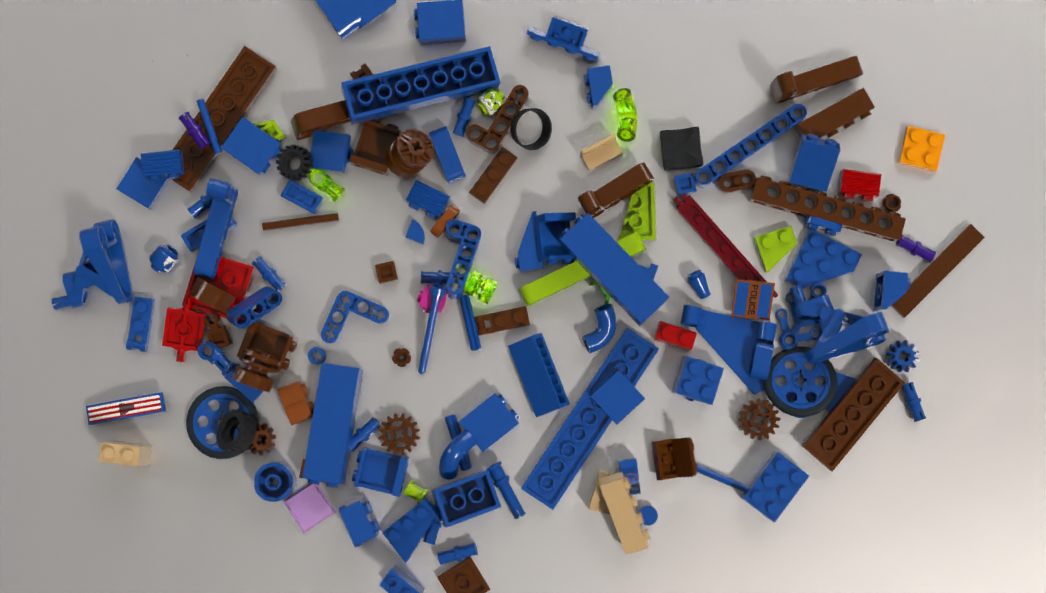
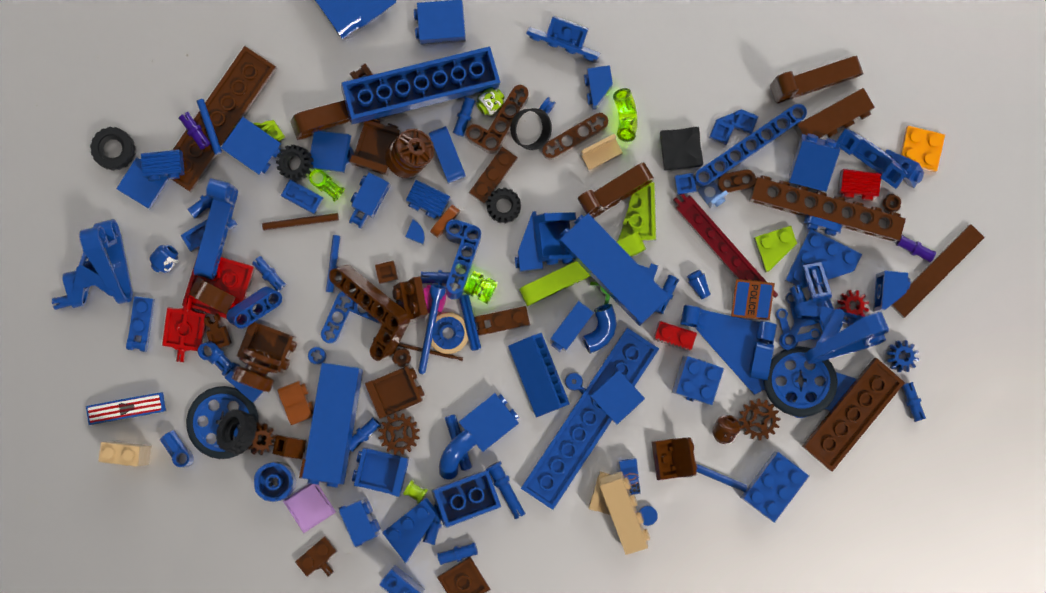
(104, 136): none -> black tyre
(175, 448): none -> blue piece
(289, 447): none -> reddish brown brick
(317, 558): none -> reddish brown plate
(333, 261): none -> blue bar
(368, 198): none -> blue brick
(377, 304): none -> reddish brown beam
(395, 391): none -> reddish brown panel
(411, 298): none -> reddish brown plate
(431, 351): none -> reddish brown piece
(459, 338): none -> blue wheel
(500, 194): none -> black tyre
(547, 105): none -> blue bush
(571, 327): none -> blue brick
(573, 133): none -> reddish brown beam
(578, 385): none -> blue piece
(668, 288): none -> blue pin
(717, 199): none -> light blue bracket
(726, 429): none -> reddish brown head
(739, 120): none -> blue tile
(820, 295): none -> blue tile
(850, 298): none -> red gear
(872, 156): none -> blue slope
(913, 168): none -> blue bracket

